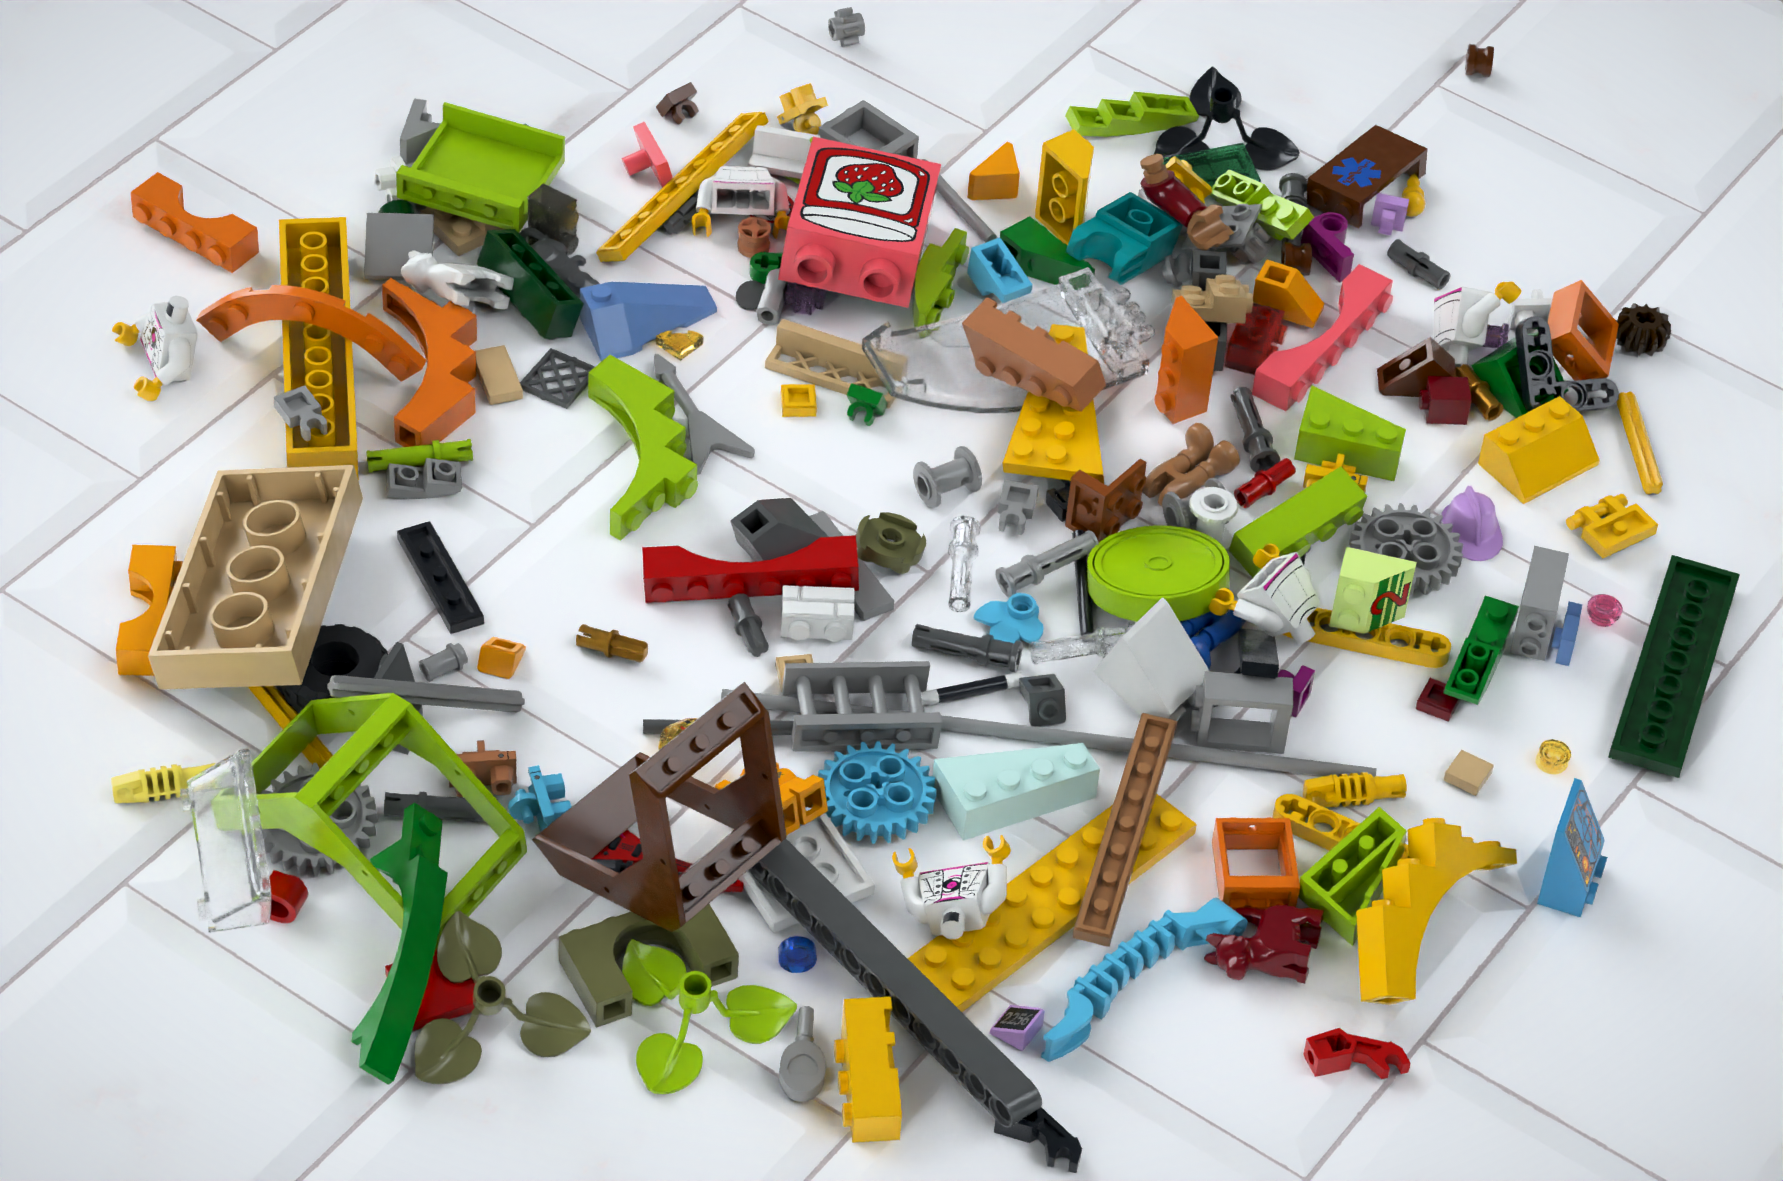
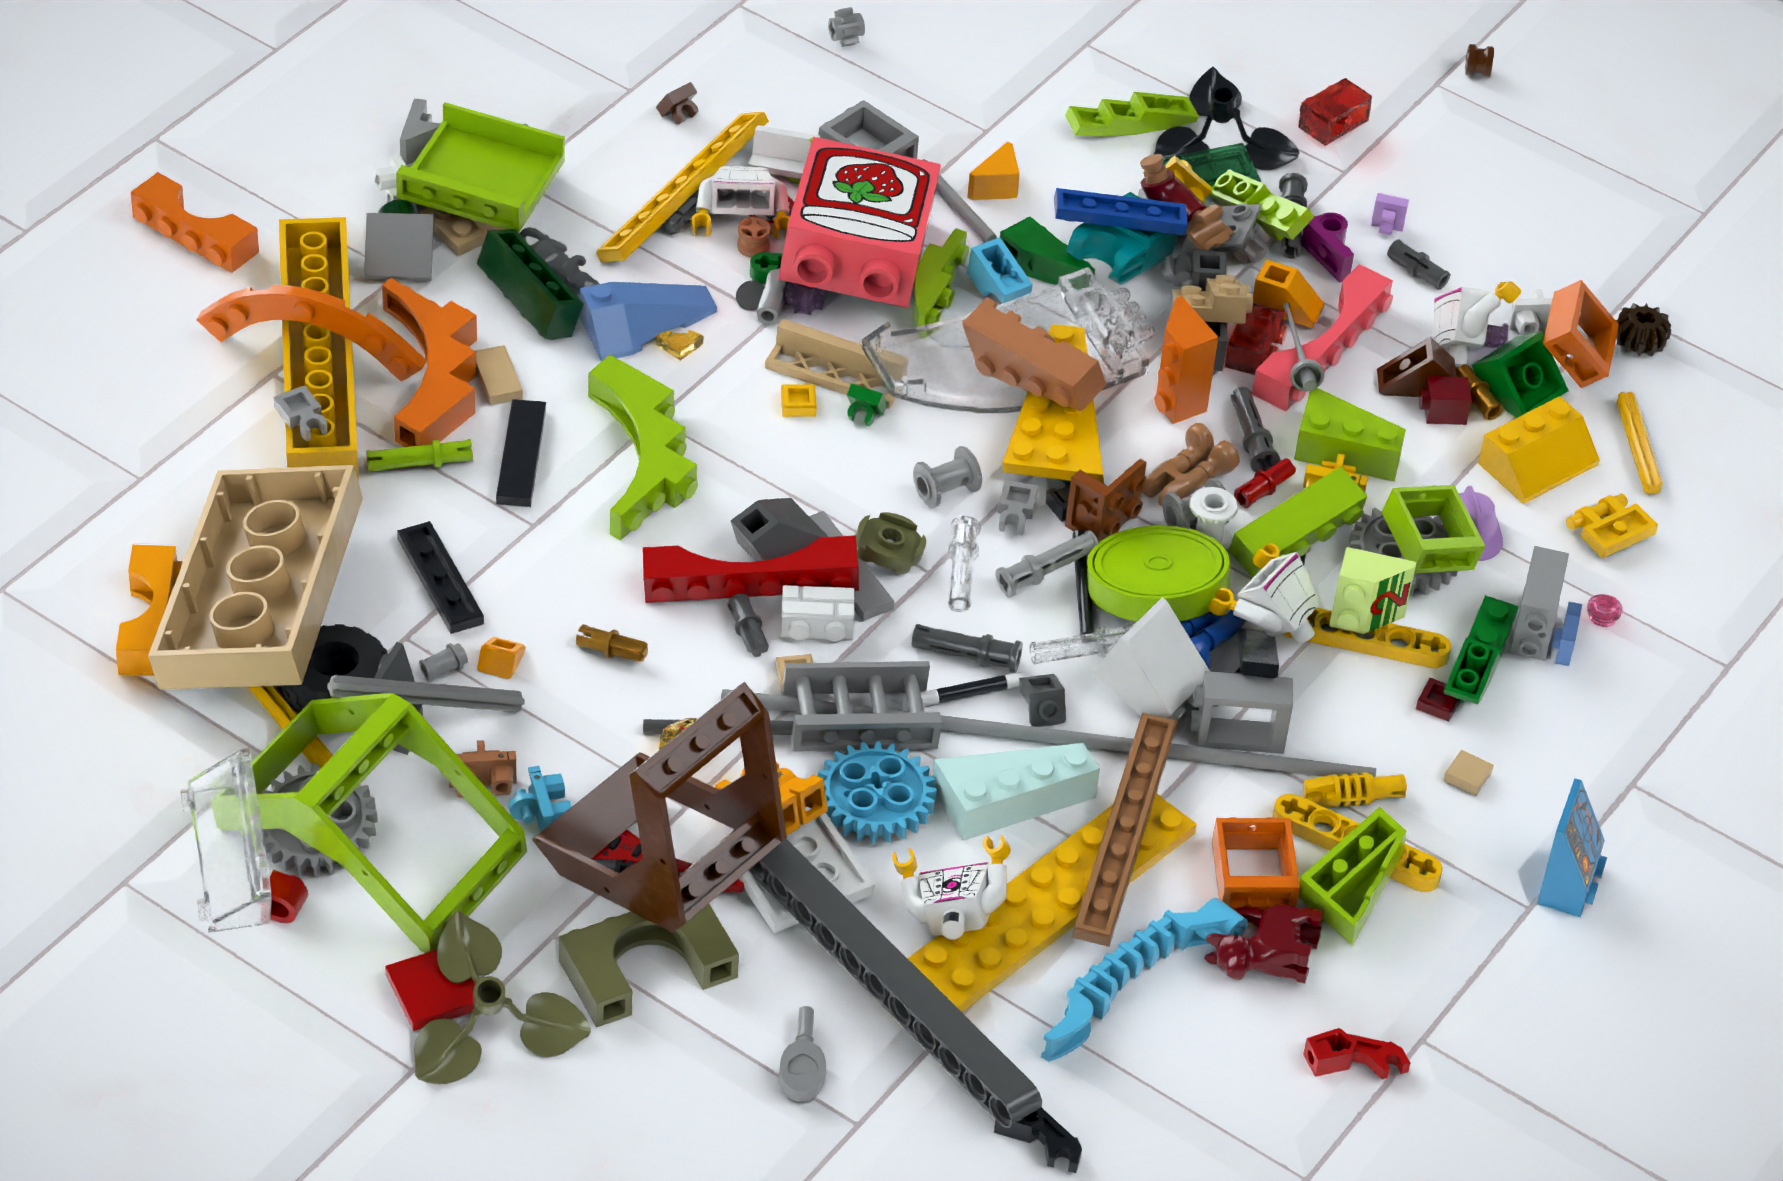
(142, 785): light yellow hinge -> none
(168, 342): white torso -> none
(416, 870): green slope -> none
(433, 480): light grey slope -> none
(443, 807): dark grey pin -> none
(456, 281): white animal -> none
(521, 453): none -> black tile
(545, 394): dark grey window -> none
(553, 215): clear smoke brick -> none
(648, 156): coral tile -> none
(670, 1063): lime plant -> none
(704, 431): light grey piece -> none
(797, 954): clear blue tile -> none
(801, 106): yellow hips -> none
(868, 1071): yellow wedge -> none
(1012, 619): medium azure plate -> none
(1018, 1025): lavender slope -> none
(1064, 183): yellow slope -> none
(1120, 211): none -> blue plate
(1297, 257): reddish brown wheel -> none
(1301, 686): magenta tile -> none
(1306, 373): none -> light grey sword
(1335, 111): none -> clear red brick
(1363, 172): reddish brown panel -> none
(1395, 925): yellow arch -> none
(1415, 195): yellow bar -> none
(1455, 553): none -> lime window
(1545, 383): black beam -> none
(1551, 764): clear yellow bush -> none
(1674, 666): dark green plate -> none

